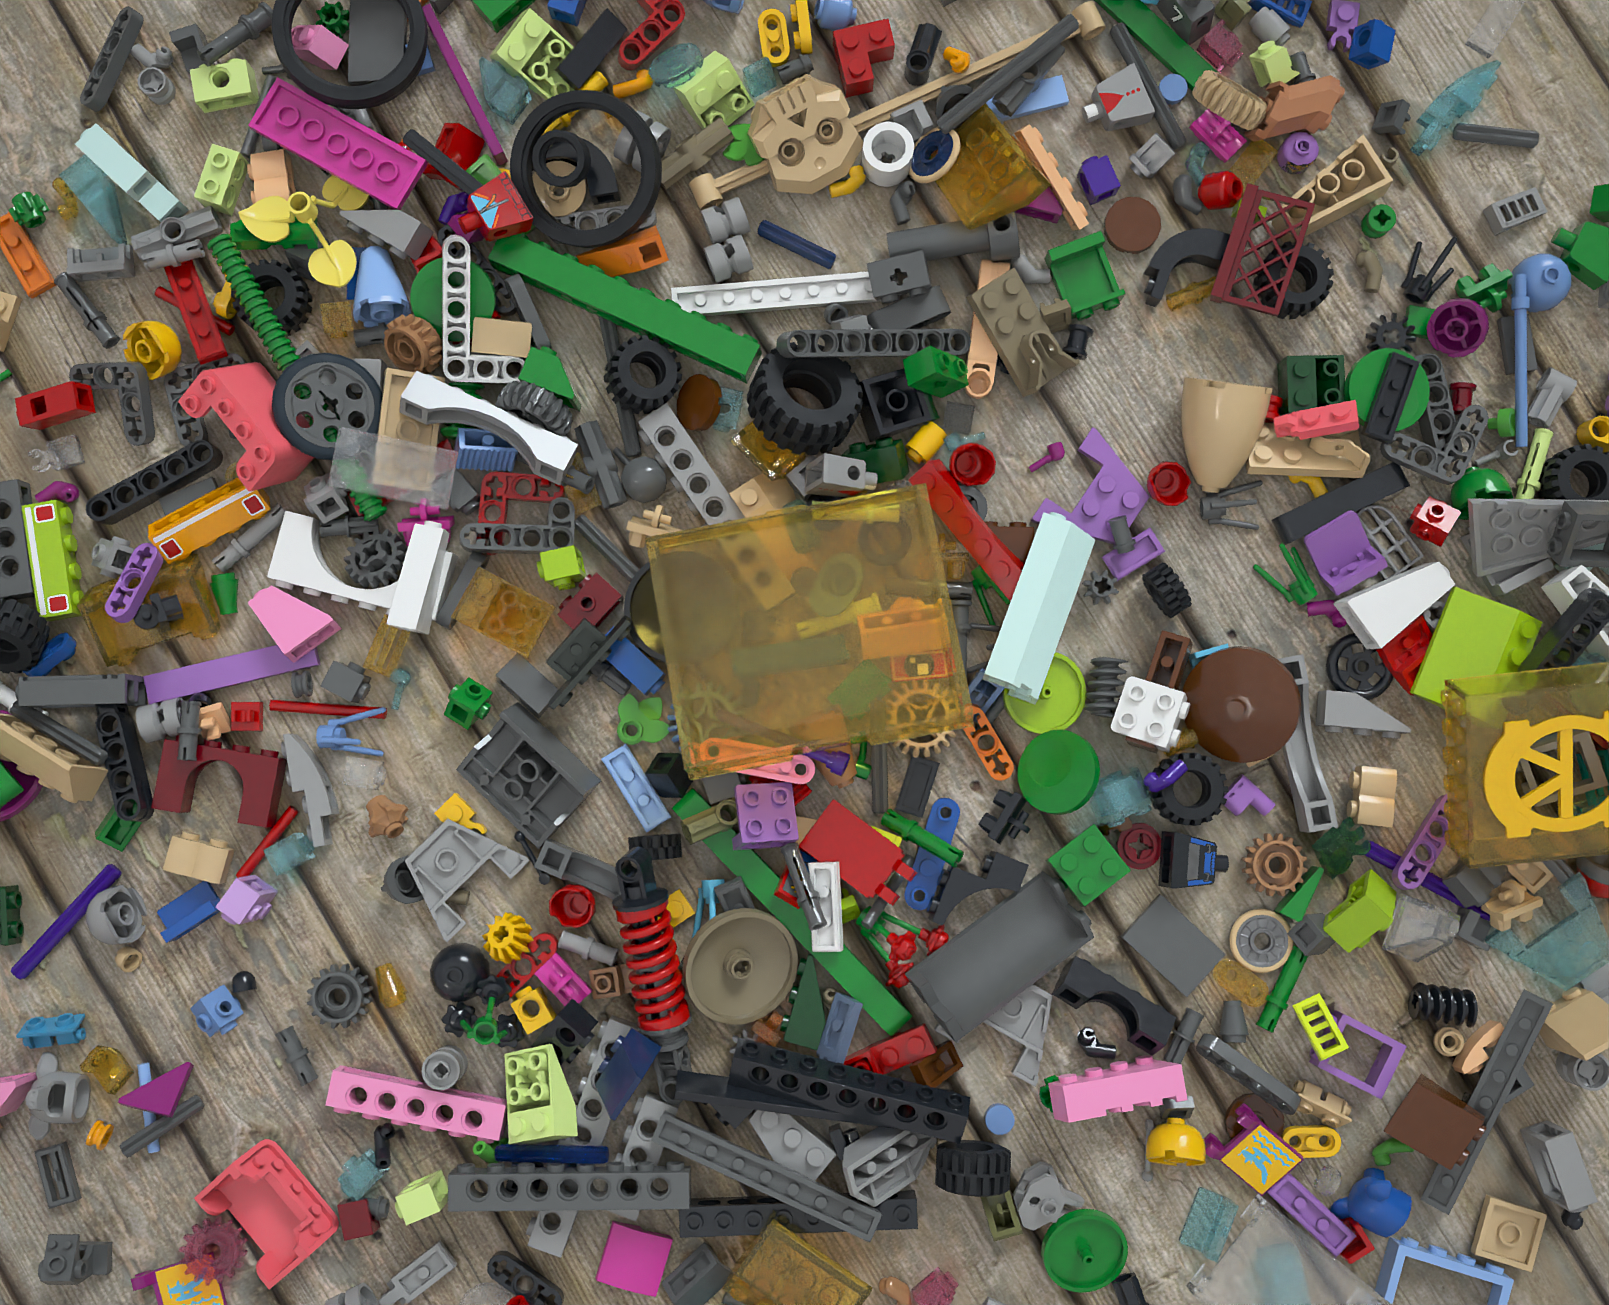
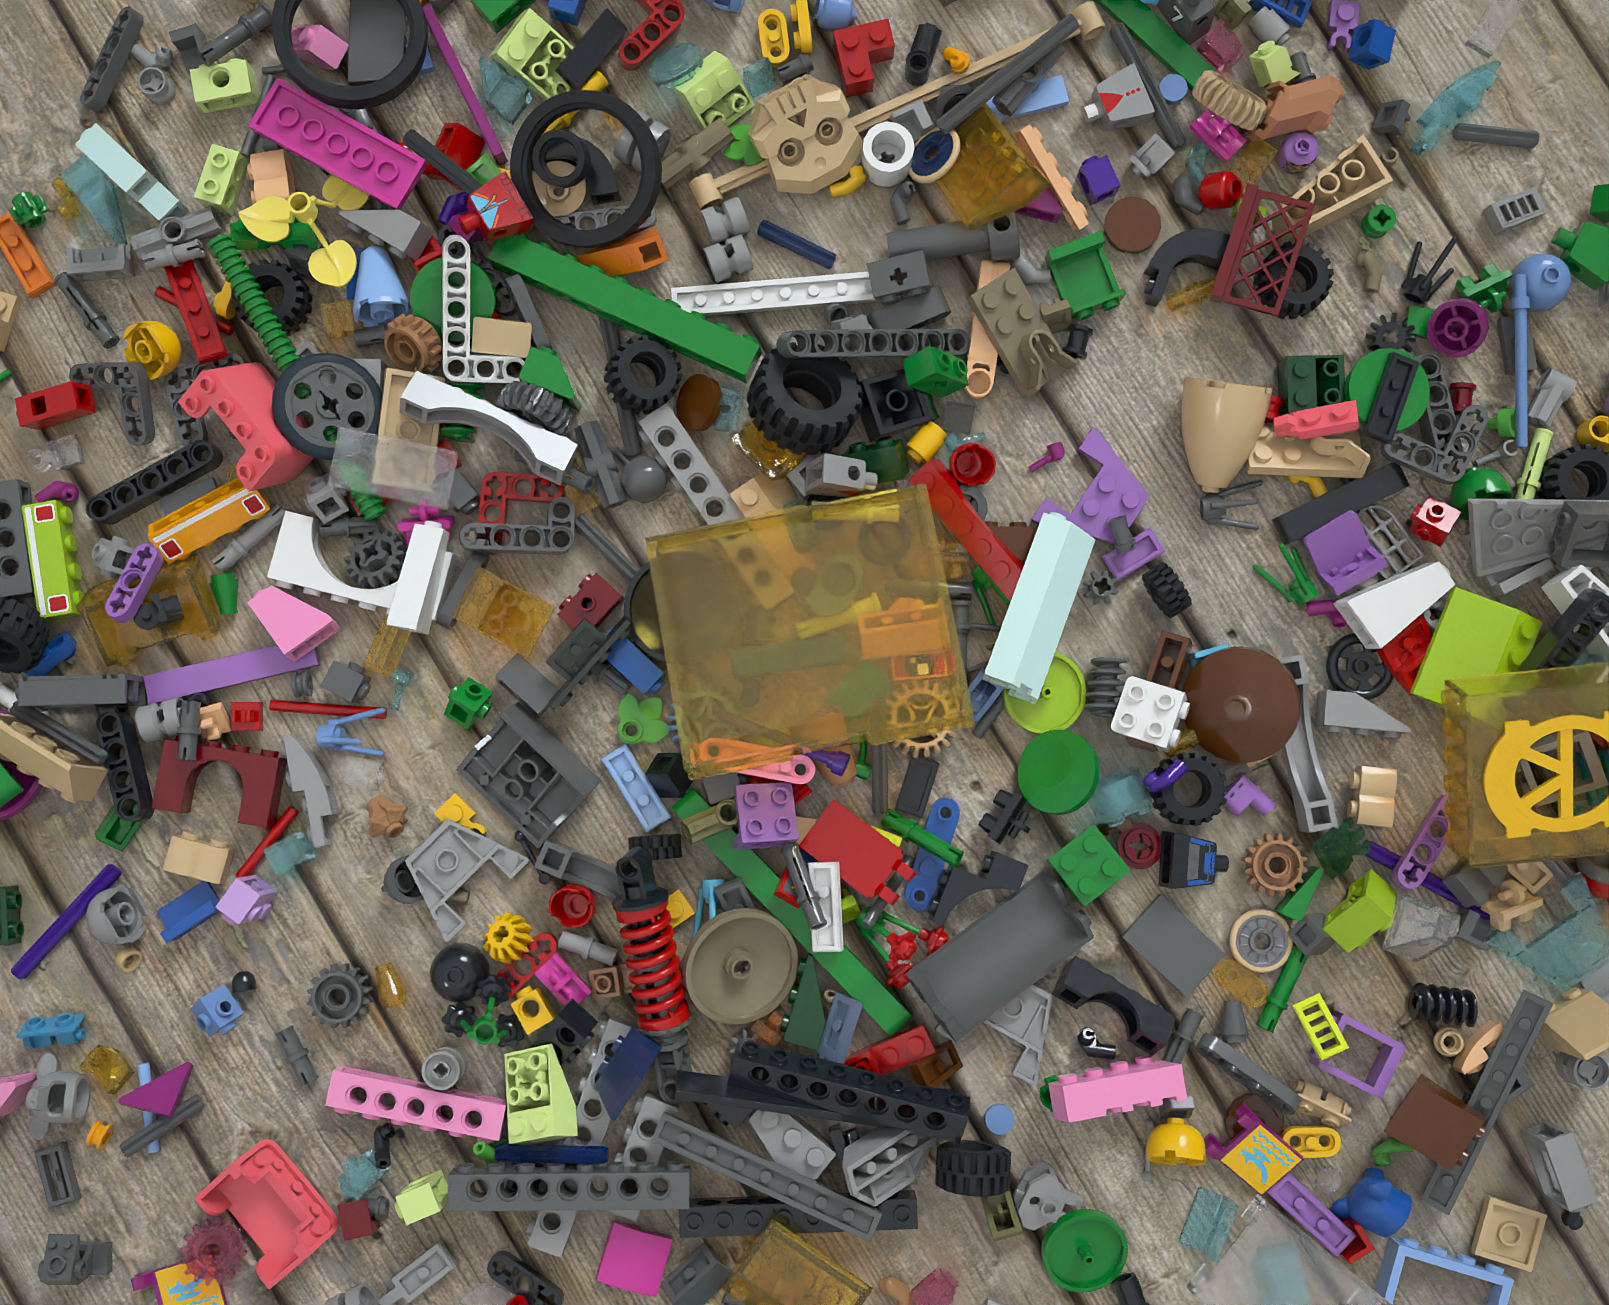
(334, 18): green gear -> none
(483, 450): medium blue brick -> none
(562, 567): lime brick -> none
(633, 86): light orange arm -> none
(642, 528): tan hips -> none
(1002, 755): orange beam -> none
(1168, 483): red hair -> none

